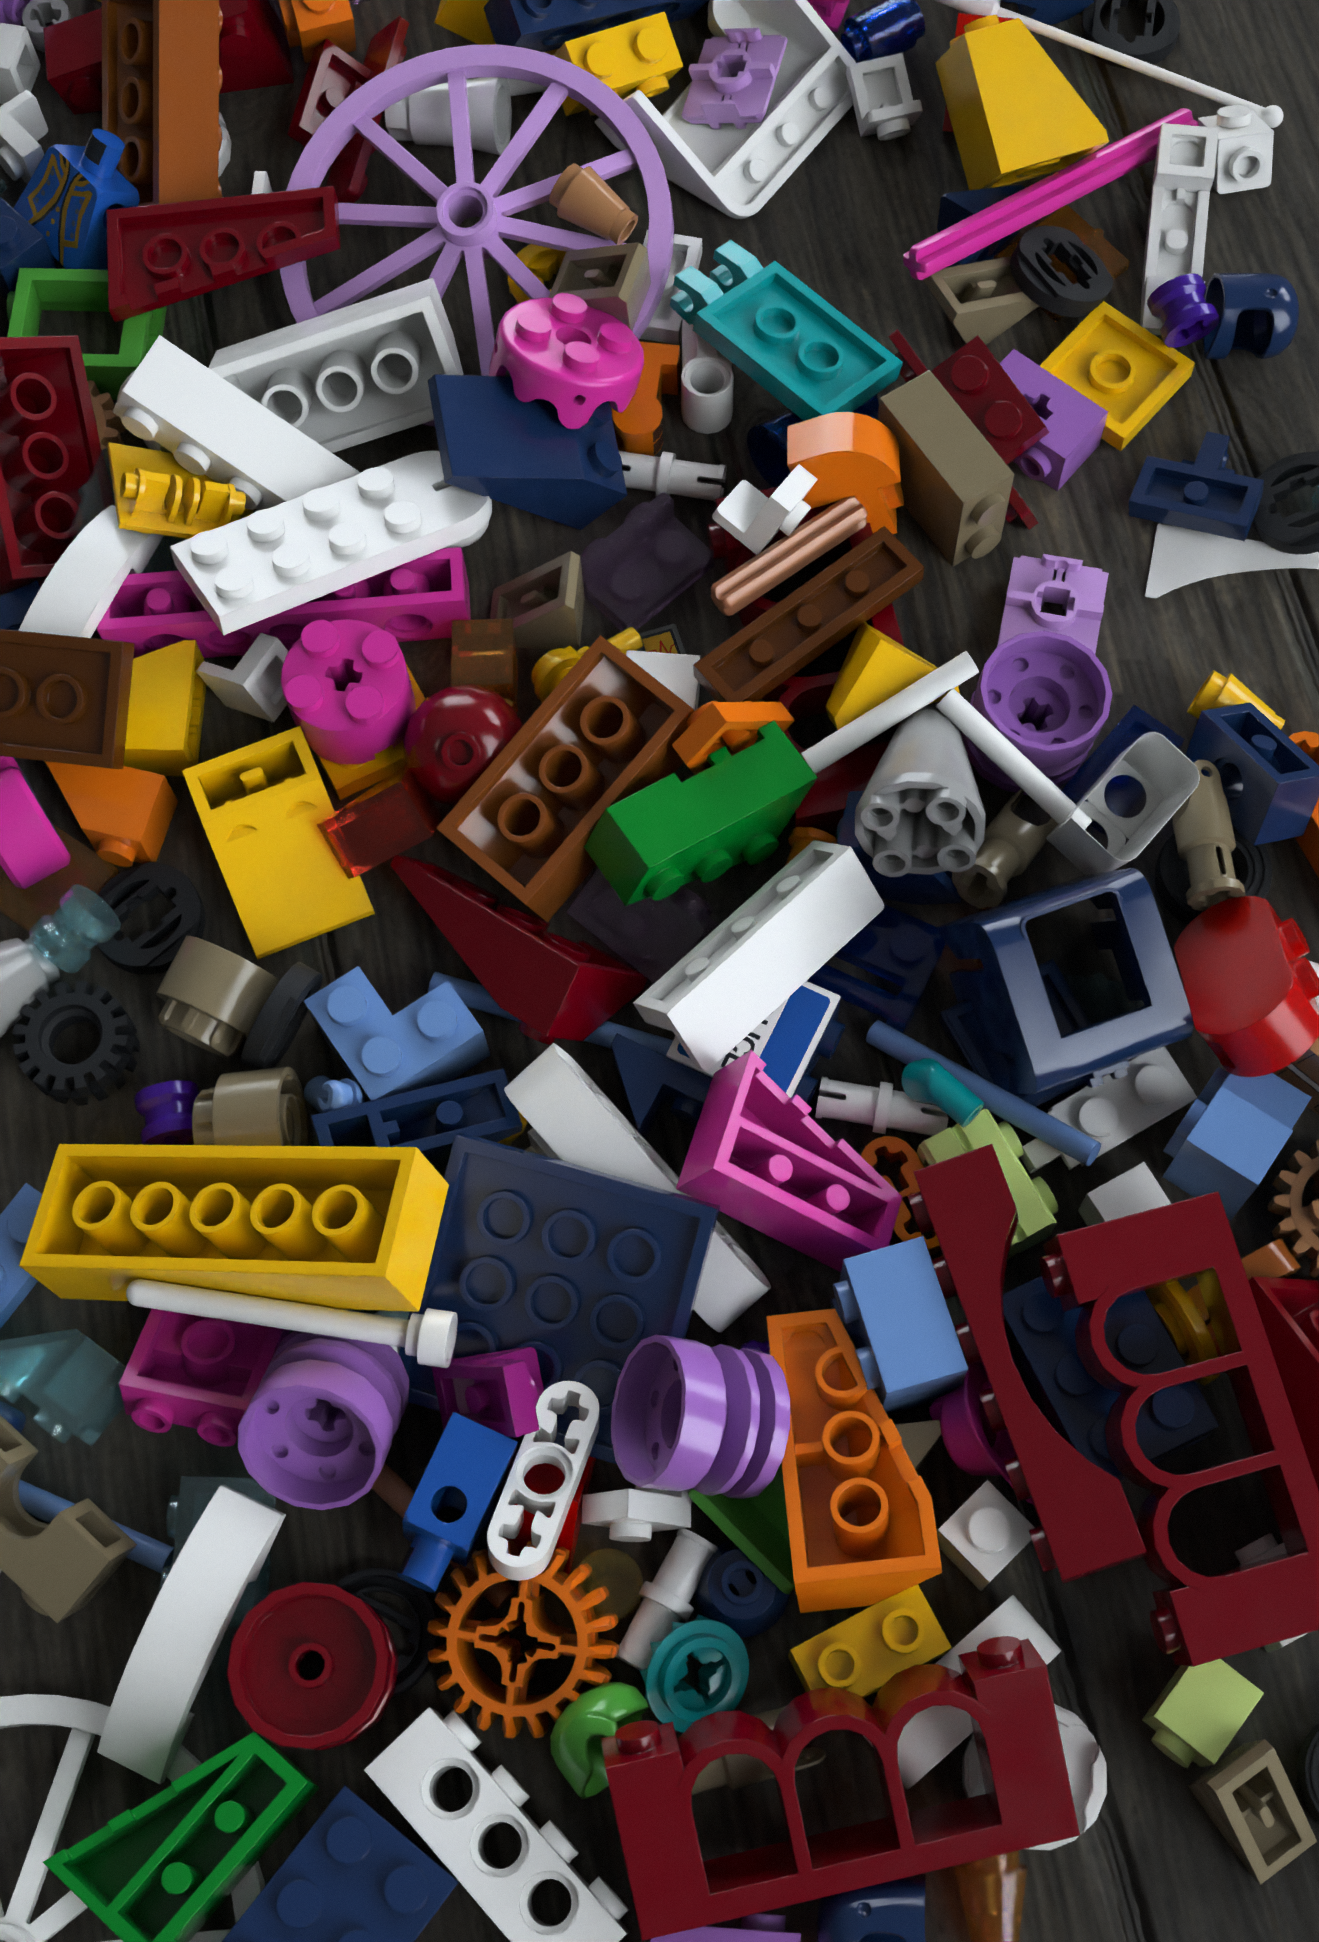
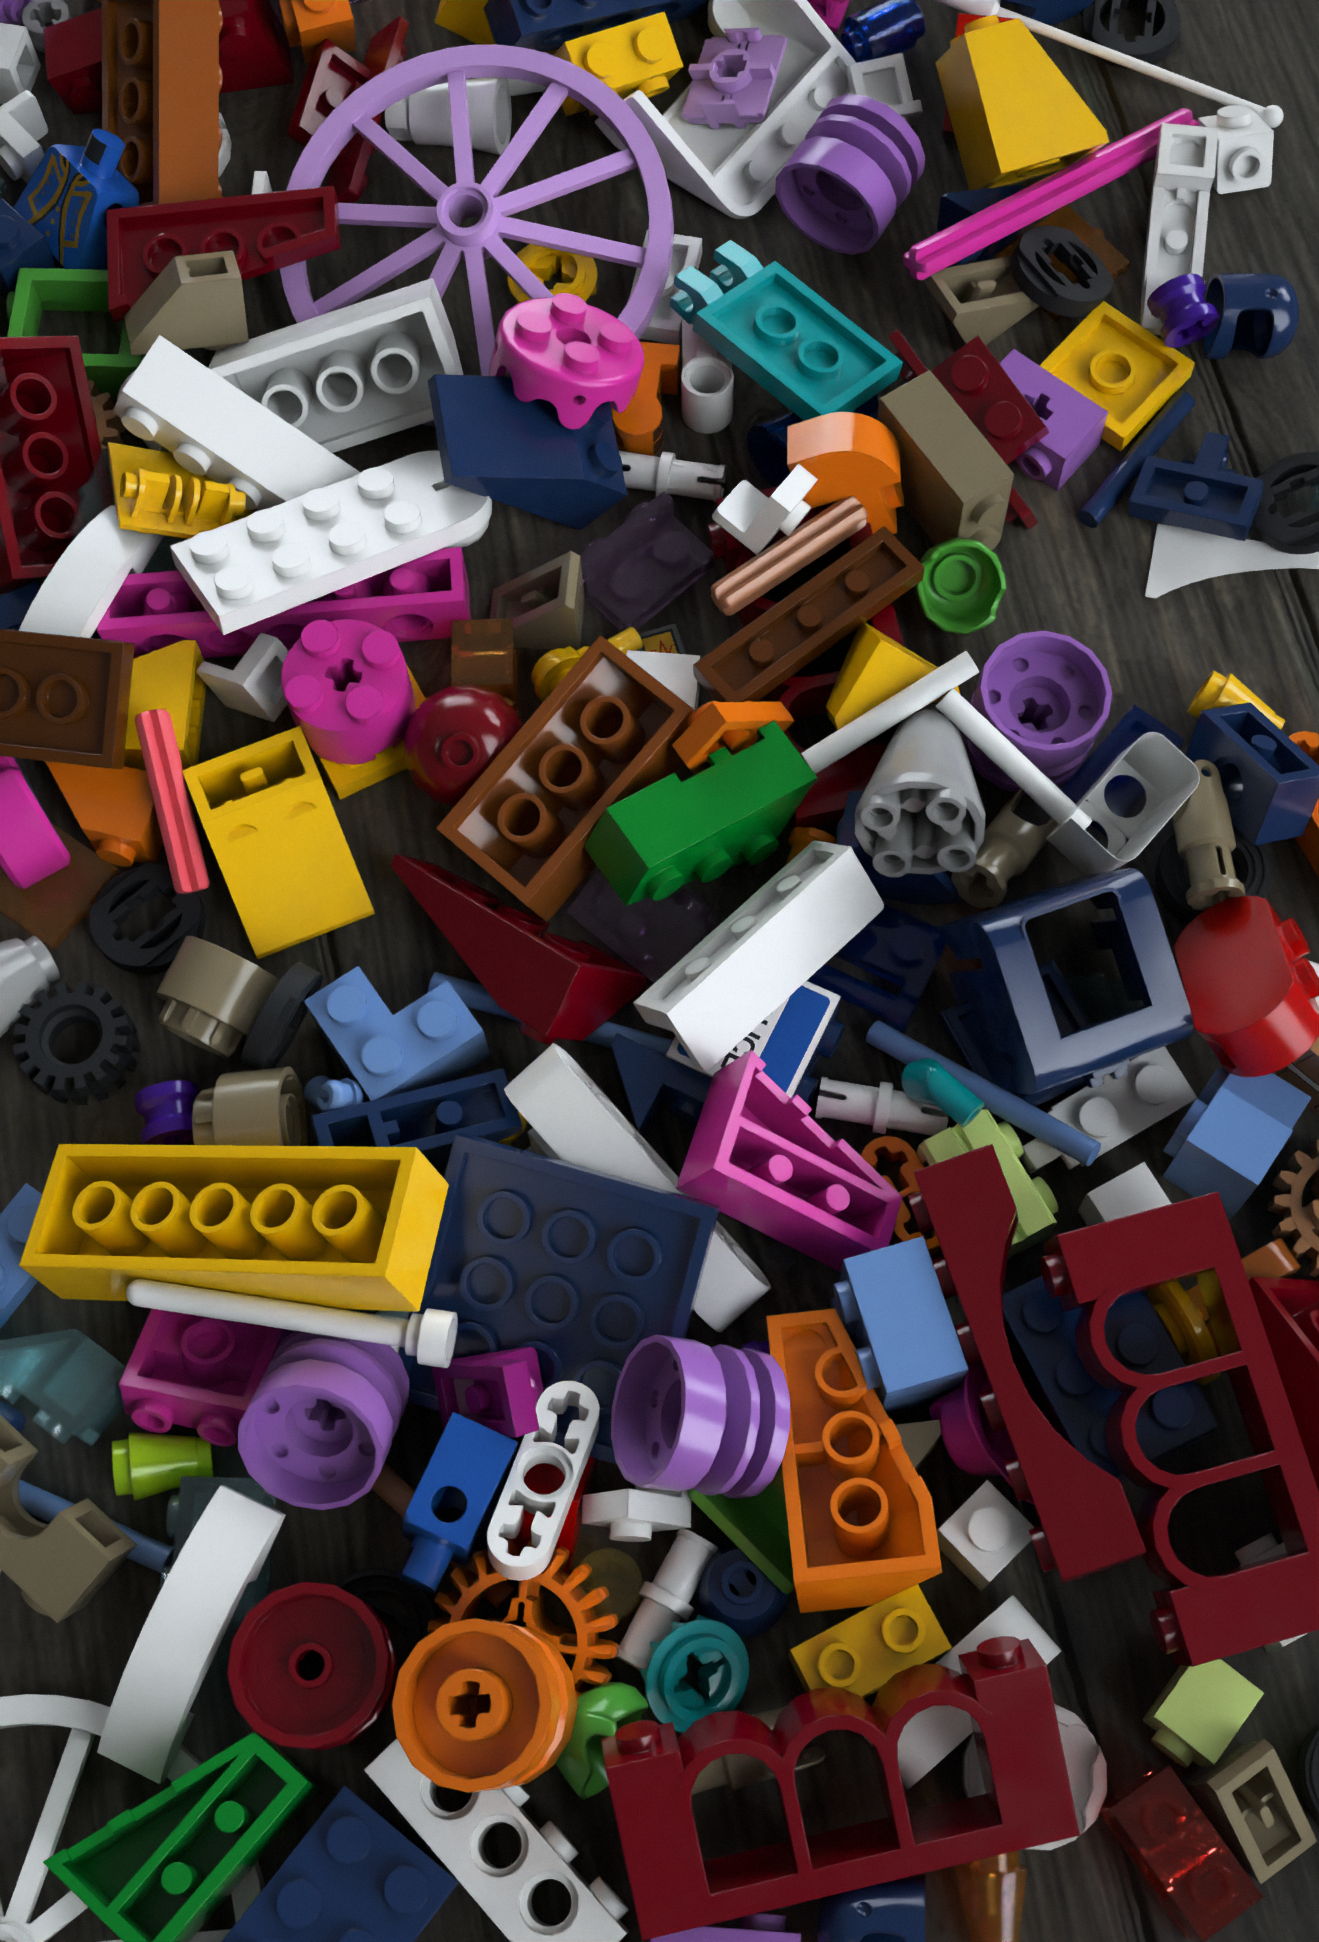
(74, 928): clear light blue wheel -> none
(155, 1462): none -> lime cone
(172, 801): none -> coral axle
(191, 305): none -> dark tan slope
(380, 823): clear red slope -> none
(442, 1713): none -> orange wheel
(591, 204): medium nougat cone -> none
(607, 279): dark tan slope -> none
(850, 174): none -> medium lavender wheel
(960, 585): none -> bright green hair
(1032, 585): lavender piece -> none
(1132, 462): none -> dark blue bar
(1180, 1854): none -> clear red brick

